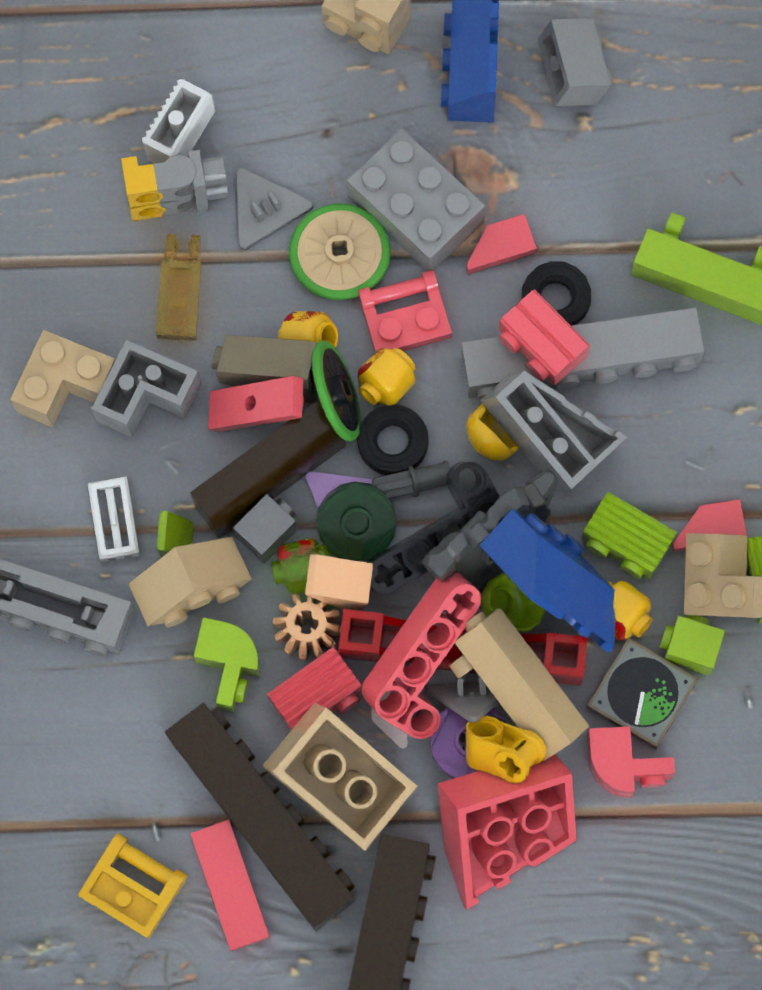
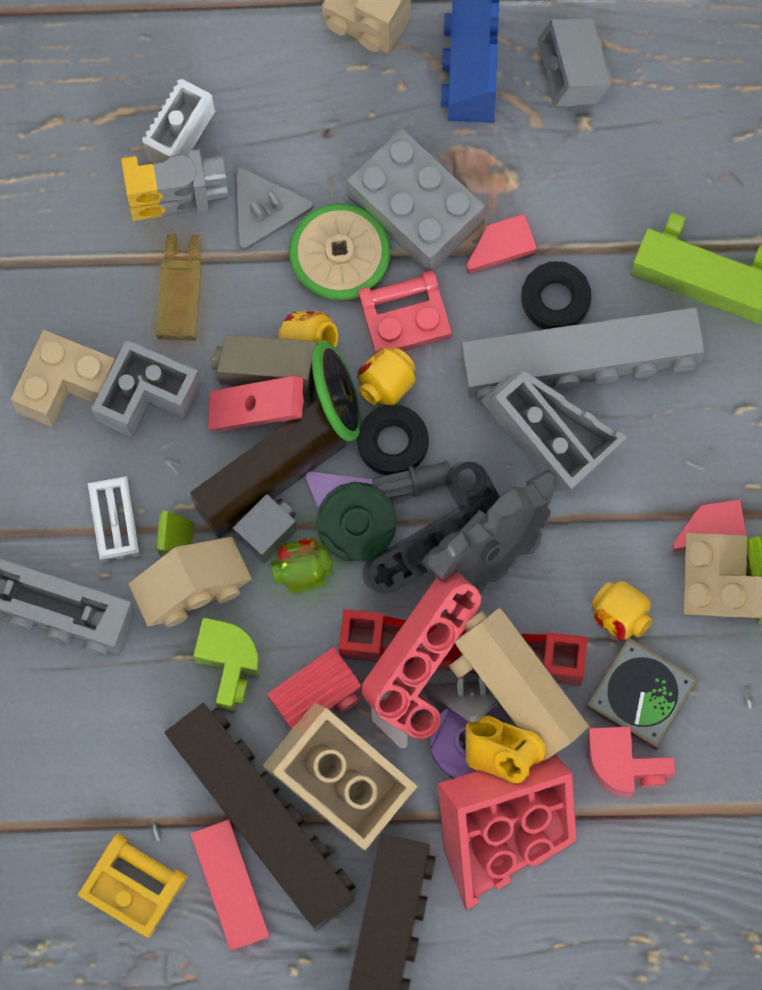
(292, 631): light nougat gear -> none
(339, 582): light nougat slope -> none
(488, 436): yellow hair -> none
(519, 609): lime hair -> none
(542, 338): coral brick -> none
(554, 574): blue wedge -> none
(628, 537): lime brick -> none
(692, 643): lime brick -> none

